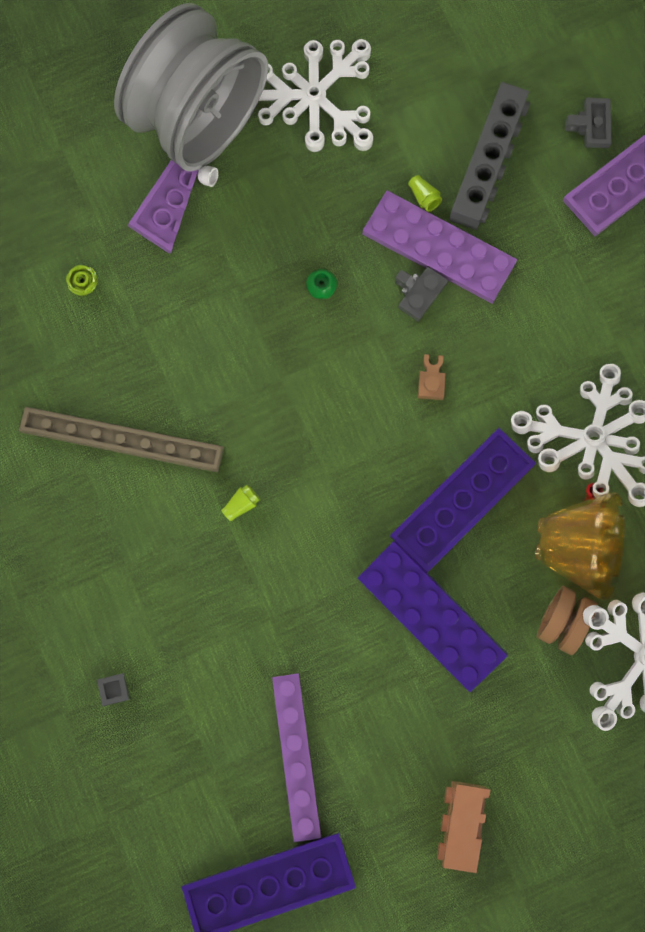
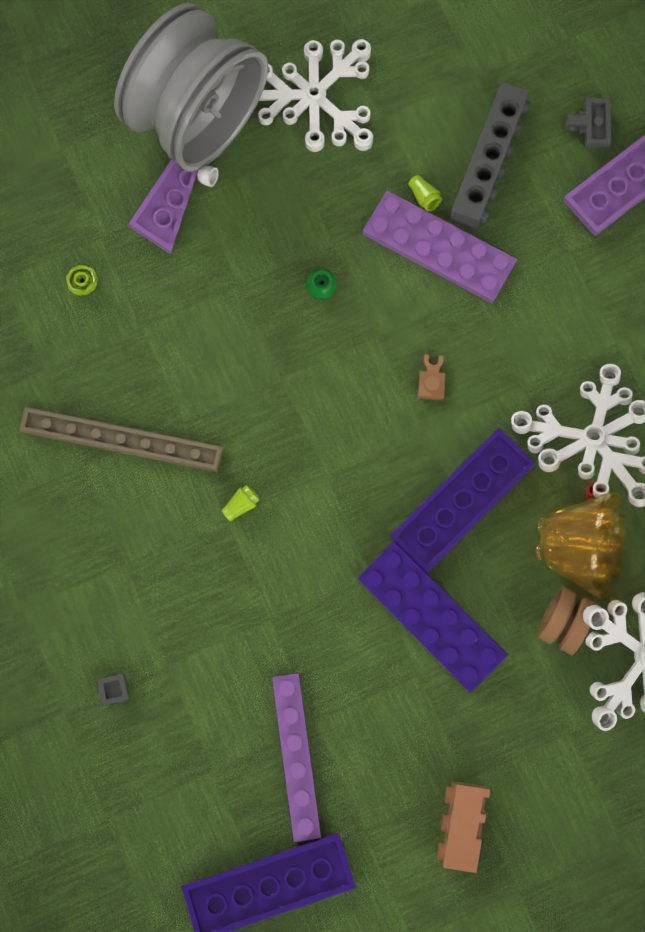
(419, 291): dark grey hinge -> none

